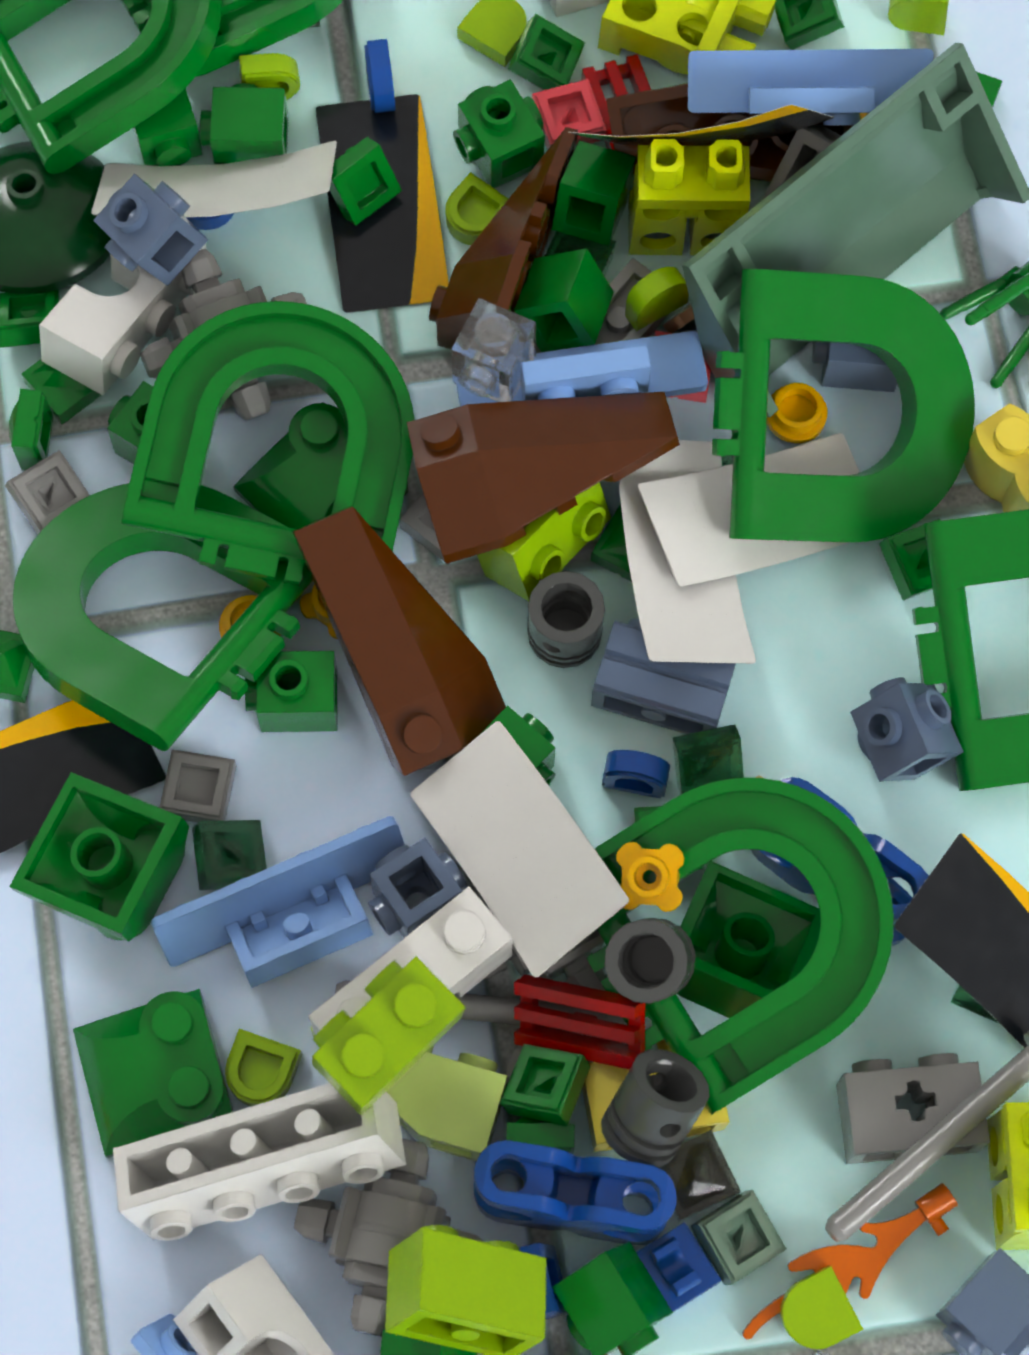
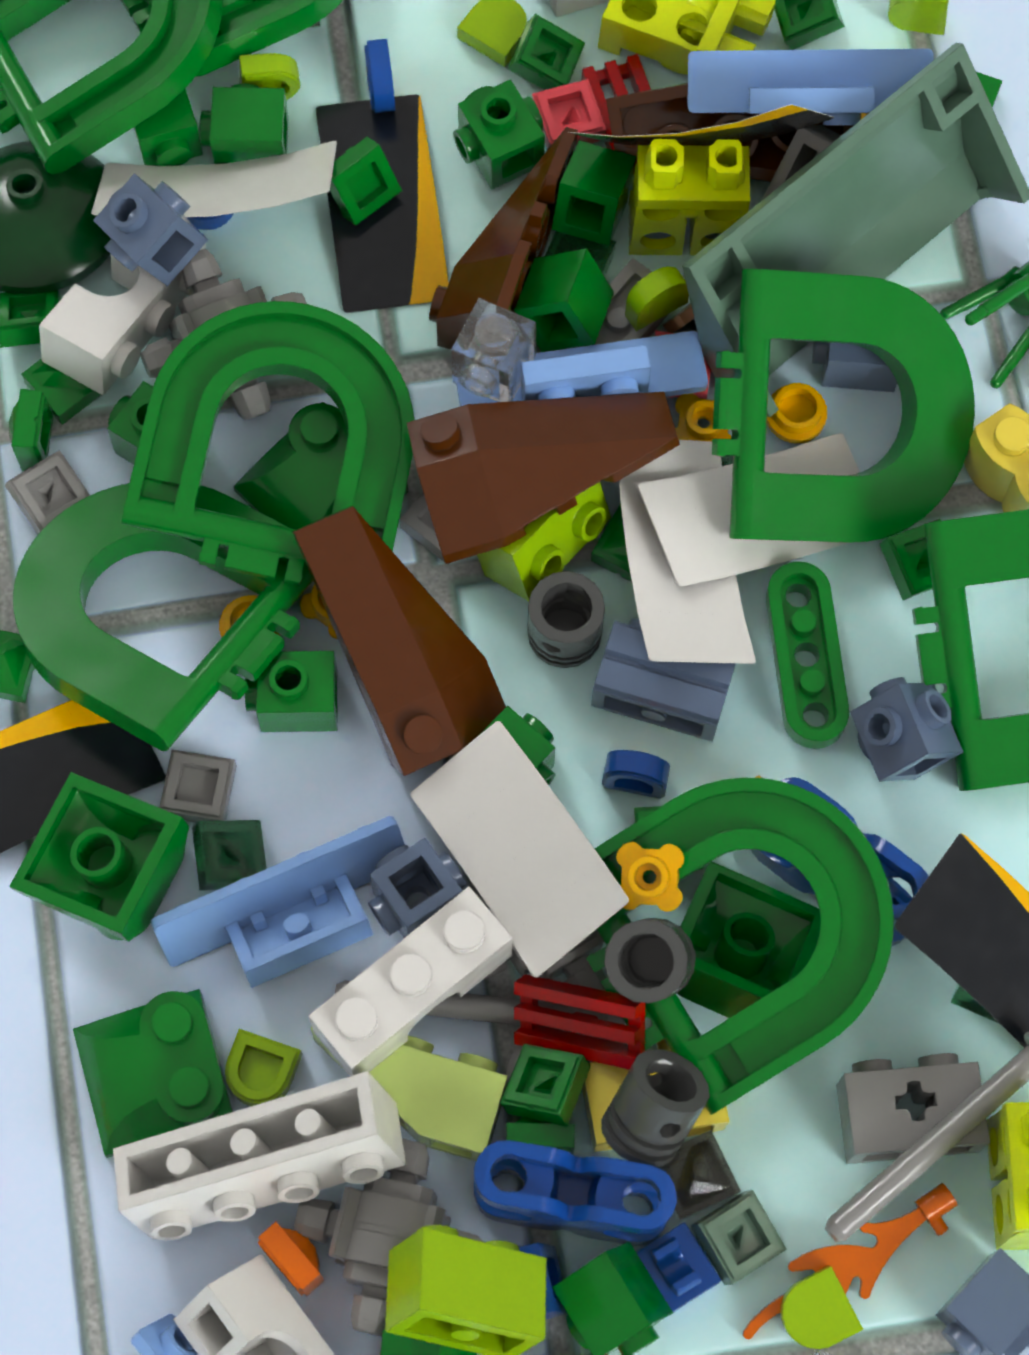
(293, 1257): none -> orange tile
(387, 1034): lime brick -> none
(472, 208): lime tile -> none
(690, 411): none -> yellow plate
(707, 757): clear green tile -> none
(810, 630): none -> green plate

